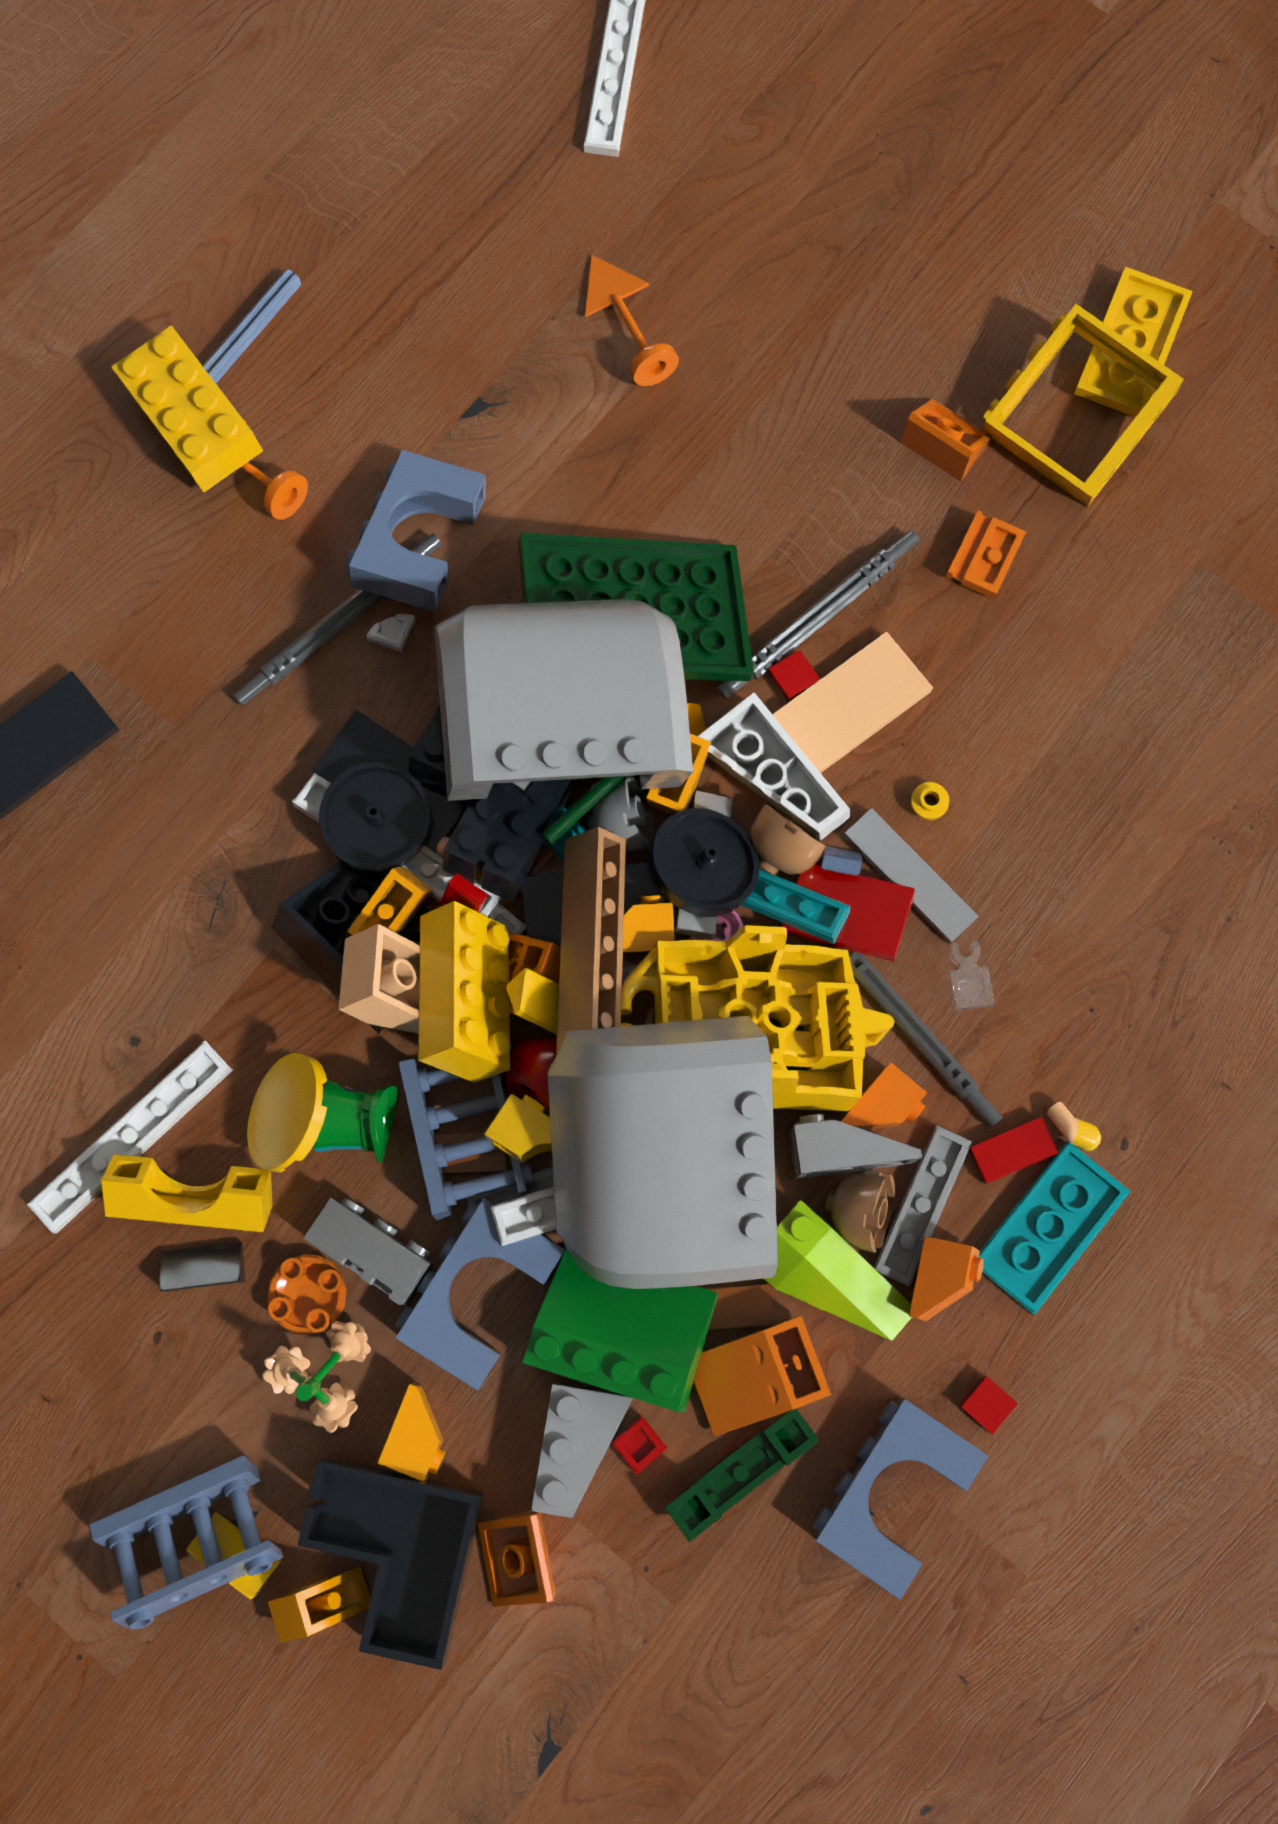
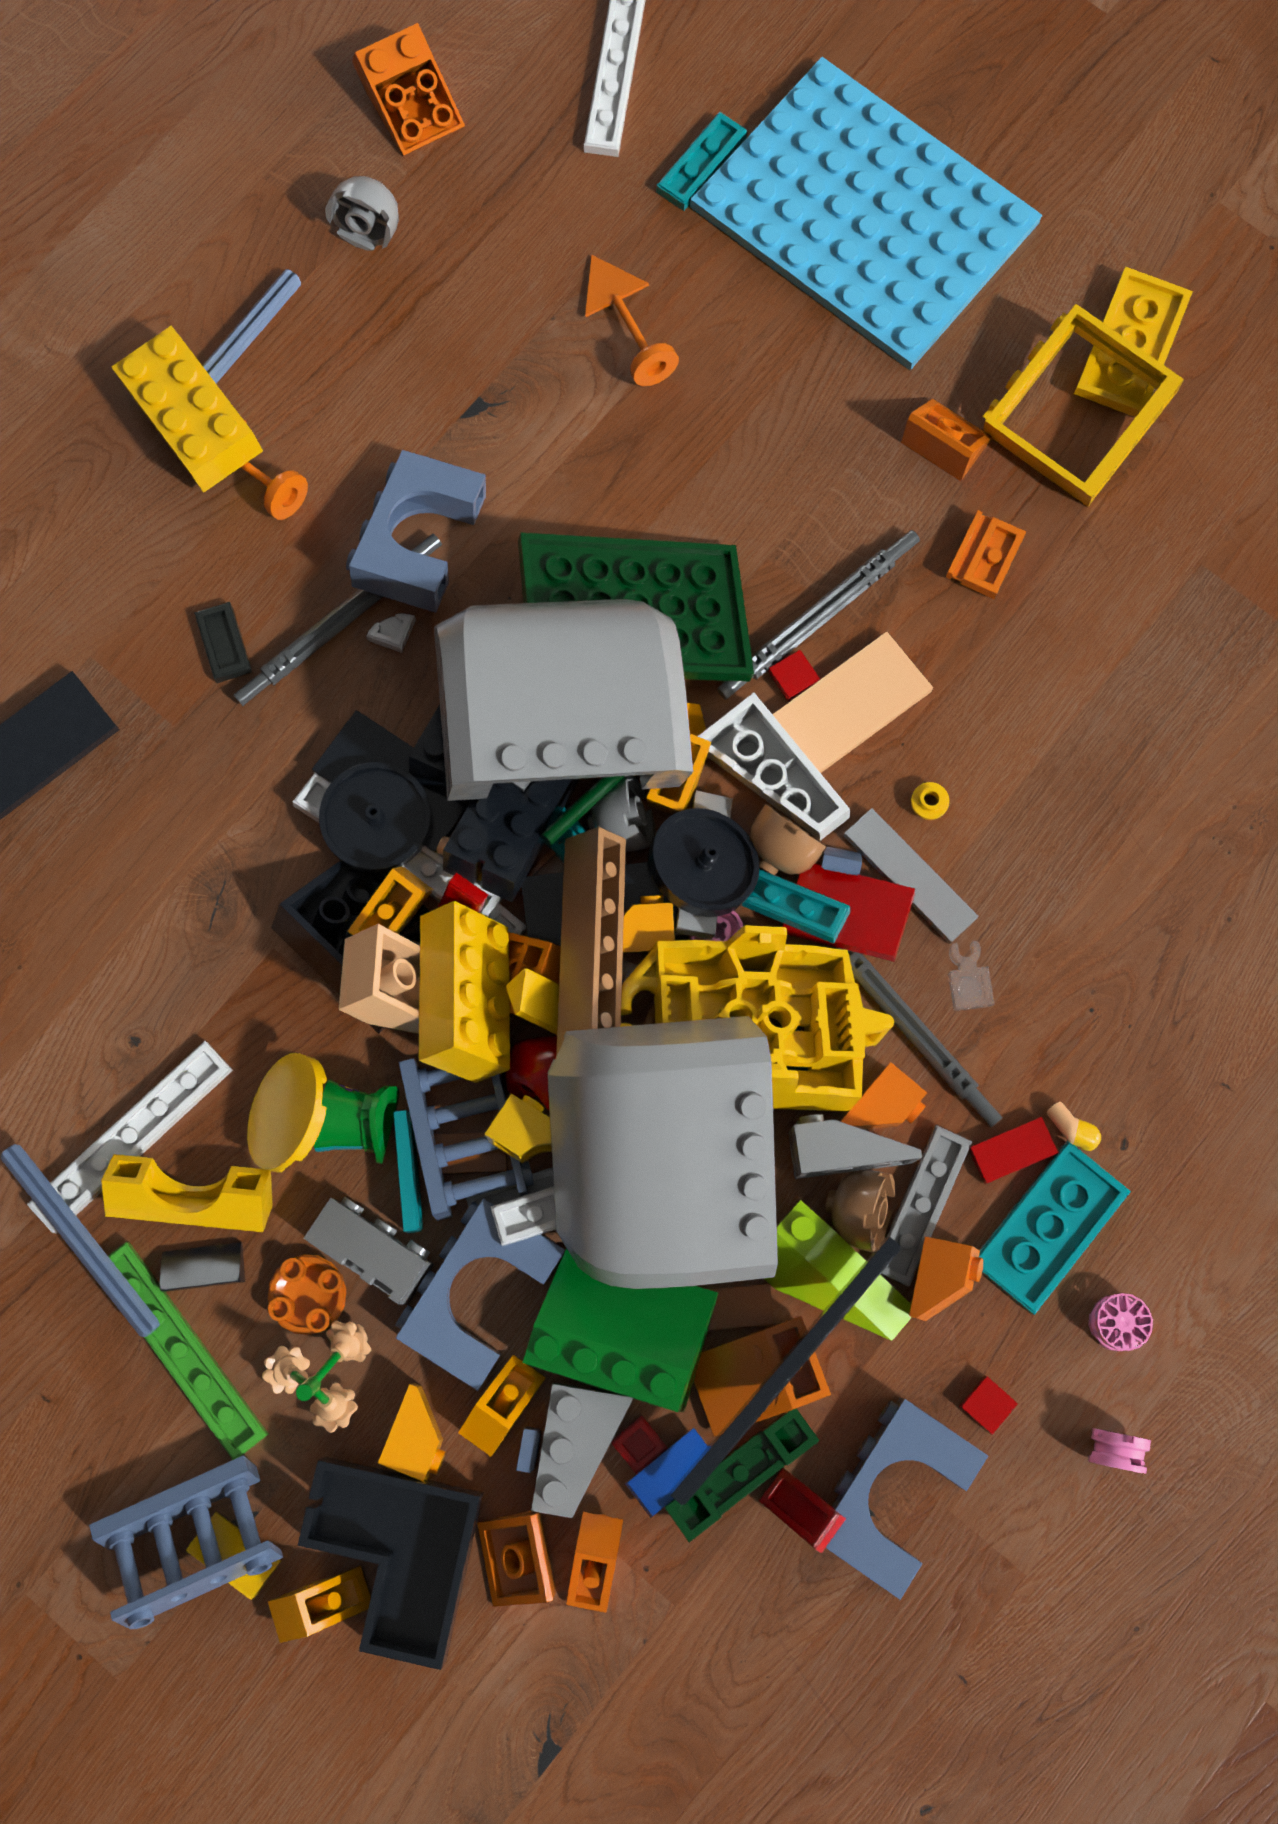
(80, 1240): none -> sand blue axle
(191, 1361): none -> bright green tile
(223, 642): none -> pearl dark grey tile
(363, 212): none -> light grey cylinder
(407, 89): none -> orange slope
(408, 1173): none -> teal tile
(501, 1405): none -> light orange slope
(528, 1449): none -> sand blue tile
(594, 1562): none -> orange slope
(657, 1479): none -> blue slope
(701, 160): none -> teal tile
(785, 1371): none -> black tile
(802, 1510): none -> red tile
(865, 212): none -> medium azure plate
(1119, 1450): none -> bright pink wheel
(1120, 1322): none -> bright pink wheel

